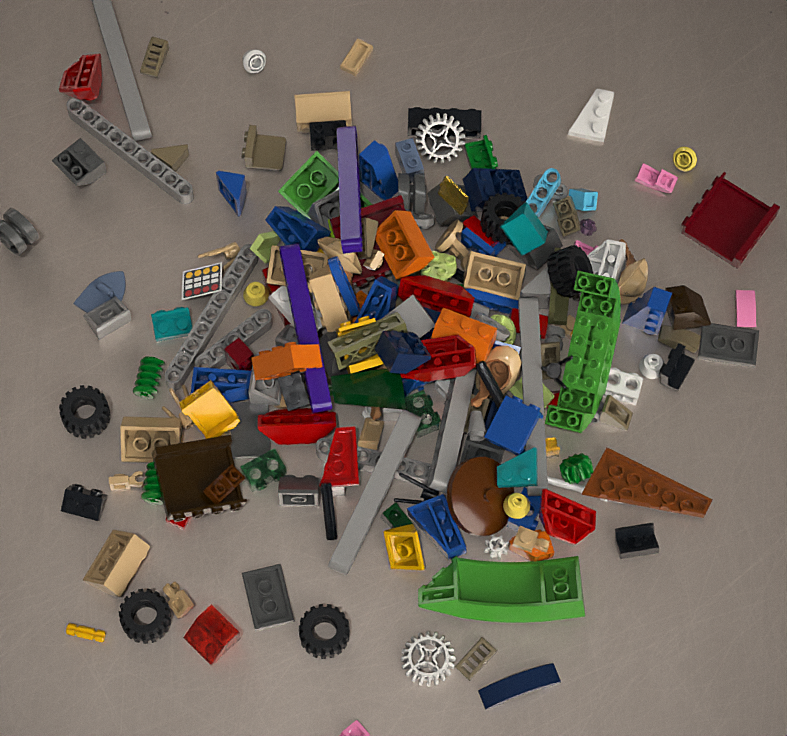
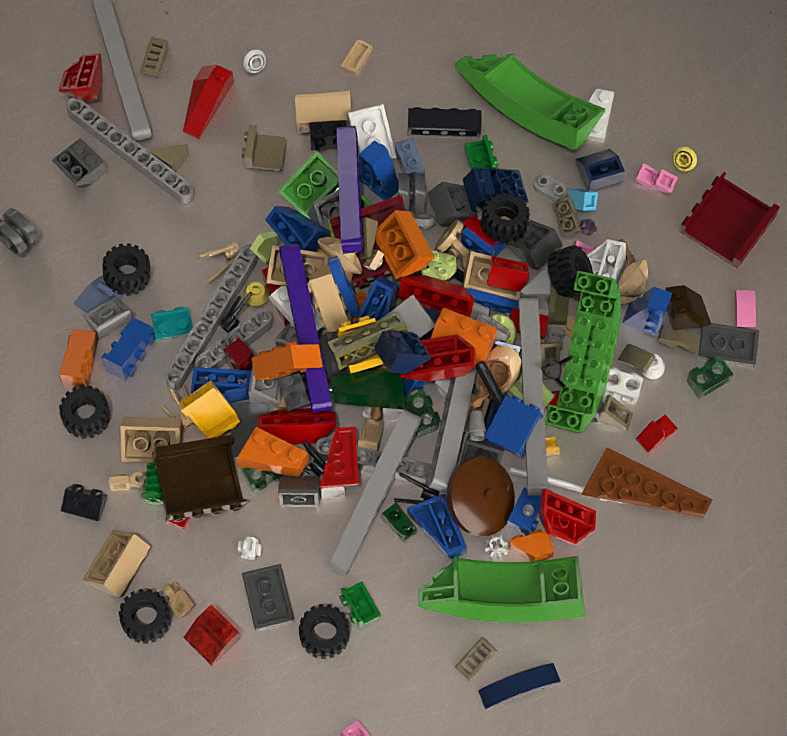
(78, 359): none -> orange wedge
(85, 632): yellow axle -> none
(126, 256): none -> black tyre
(128, 349): none -> blue wedge
(147, 377): green piece -> none
(202, 281): sticker -> none
(206, 96): none -> red wedge
(224, 484): reddish brown slope -> none
(230, 320): none -> black plant
(233, 189): blue slope -> none
(249, 548): none -> white gear
(272, 454): none -> orange wedge
(317, 465): none -> black plant
(328, 509): black axle -> none
(360, 604): none -> green bracket
(370, 126): none -> white tile
(404, 548): yellow slope -> none
(434, 653): white gear -> none
(447, 142): white gear -> none
(453, 195): clear yellow piece -> none
(507, 274): none -> red panel
(516, 505): light yellow cone -> none
(519, 471): teal wing -> none
(524, 229): teal slope -> none
(527, 540): tan plate -> none
(531, 99): none -> bright green slope
(544, 184): medium azure beam -> none
(576, 468): green gear -> none
(600, 169): none -> dark blue slope
(636, 357): none -> dark tan slope
(636, 540): black bracket -> none
(656, 433): none -> red slope
(677, 368): black bracket -> none
(712, 380): none -> clear green brick

